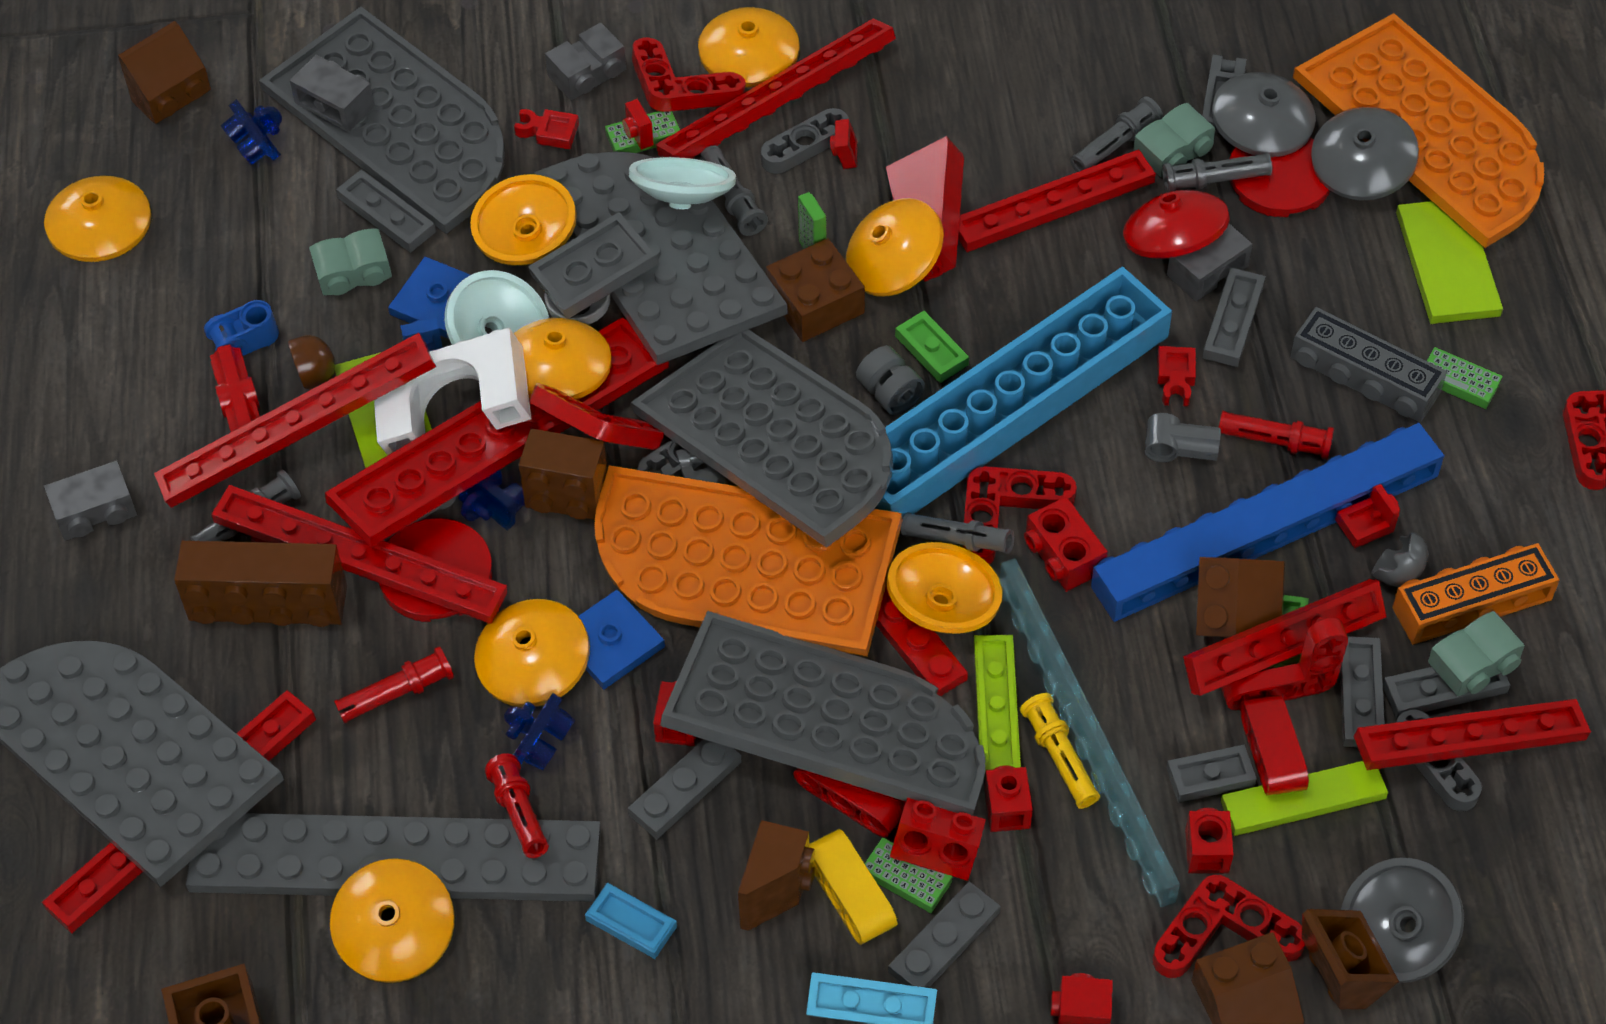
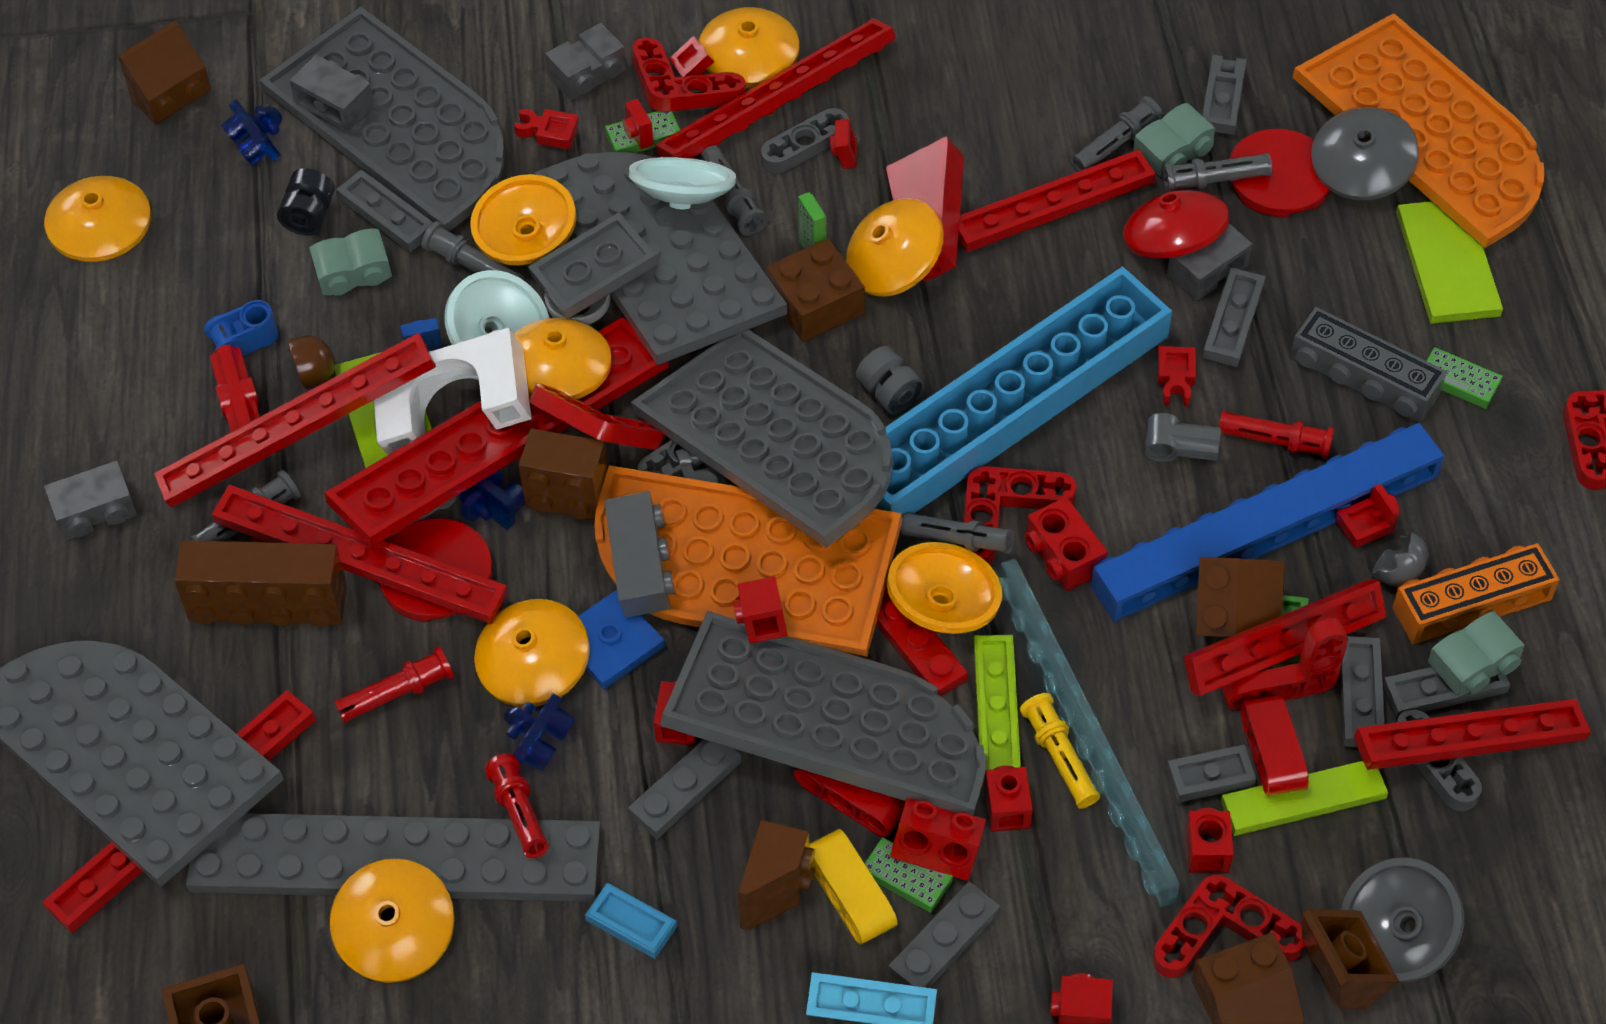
(305, 201): none -> black wheel
(427, 293): blue plate -> none
(459, 251): none -> dark grey pin
(639, 554): none -> dark grey brick
(691, 58): none -> red plate
(760, 610): none -> red brick
(932, 346): bright green plate -> none
(1263, 114): dark grey dish -> none

